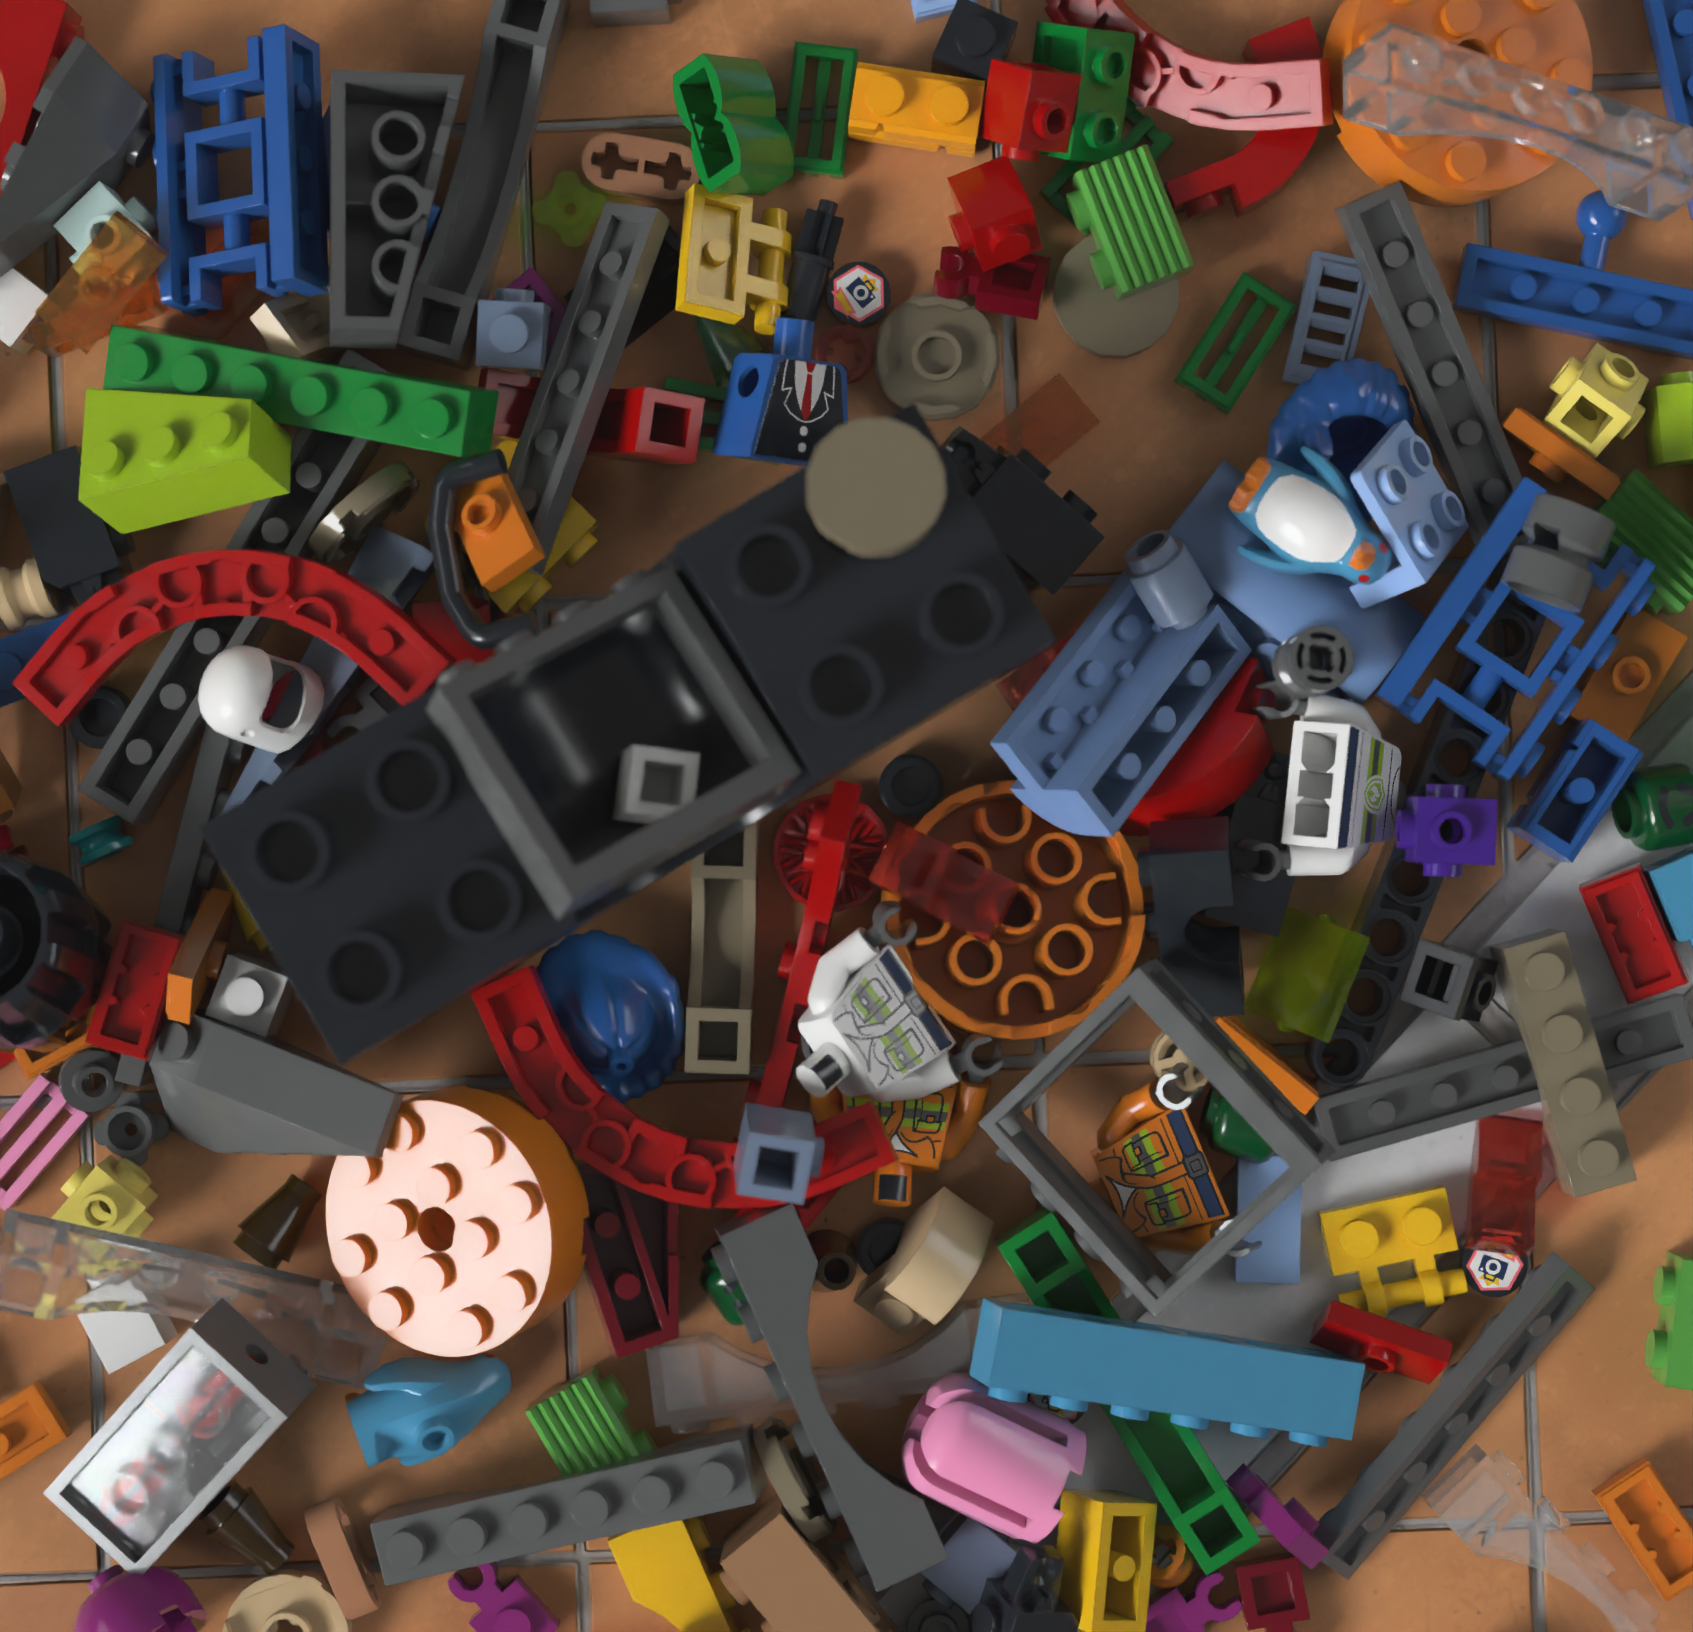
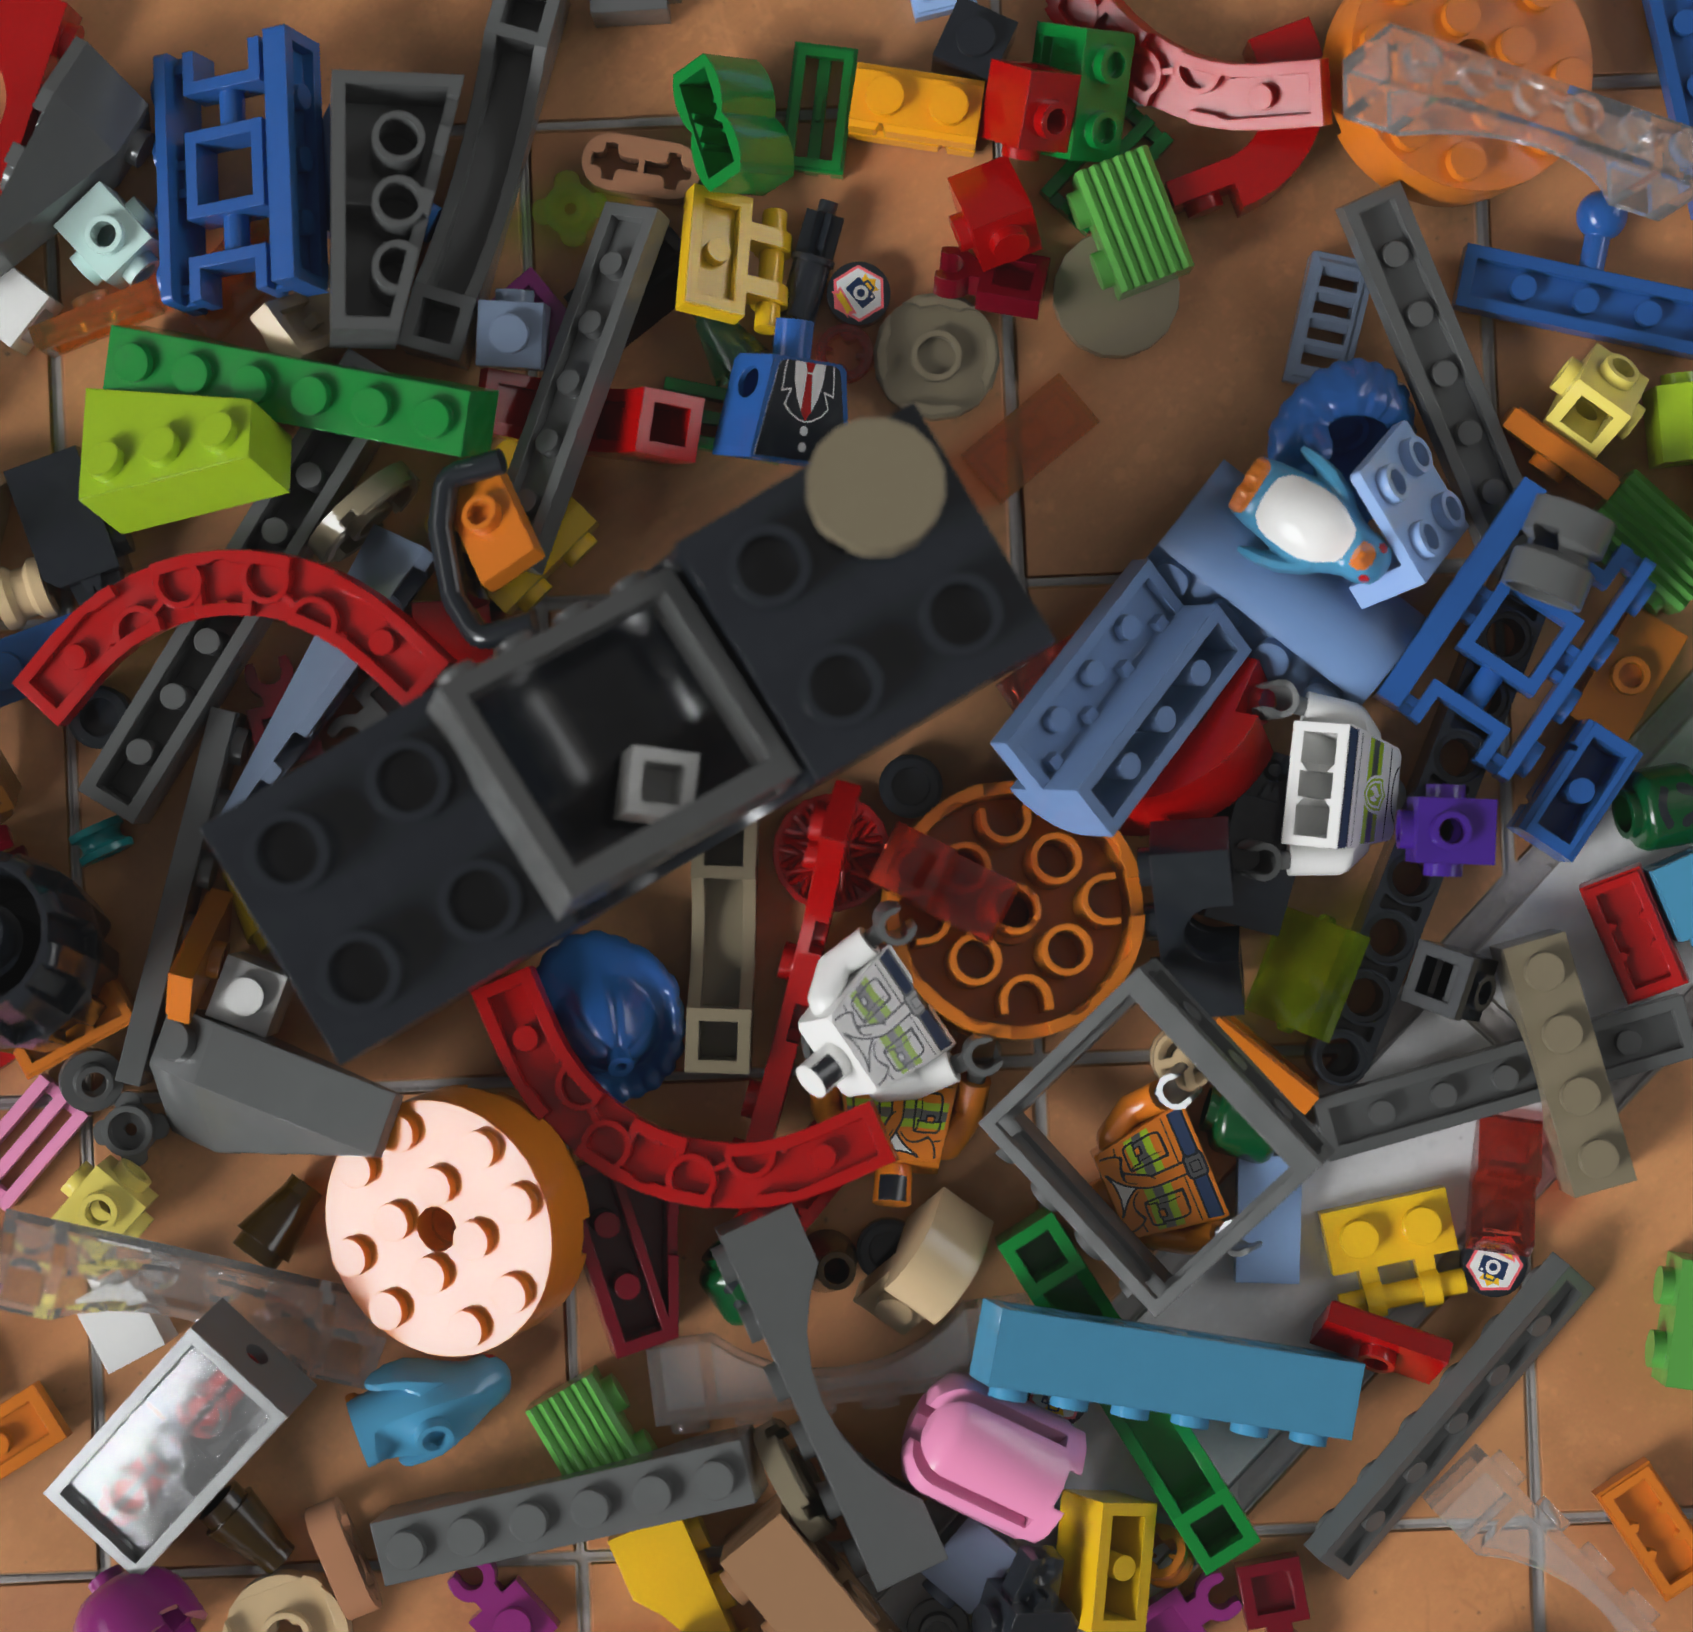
(102, 282): clear orange plate -> none
(134, 990): red plate -> none
(237, 692): white helmet -> none
(776, 1154): sand blue brick -> none
(1026, 517): black hinge -> none
(1167, 580): sand blue brick -> none
(1206, 389): green tile -> none
(1287, 1522): magenta plate -> none
(1300, 669): dark grey wheel -> none

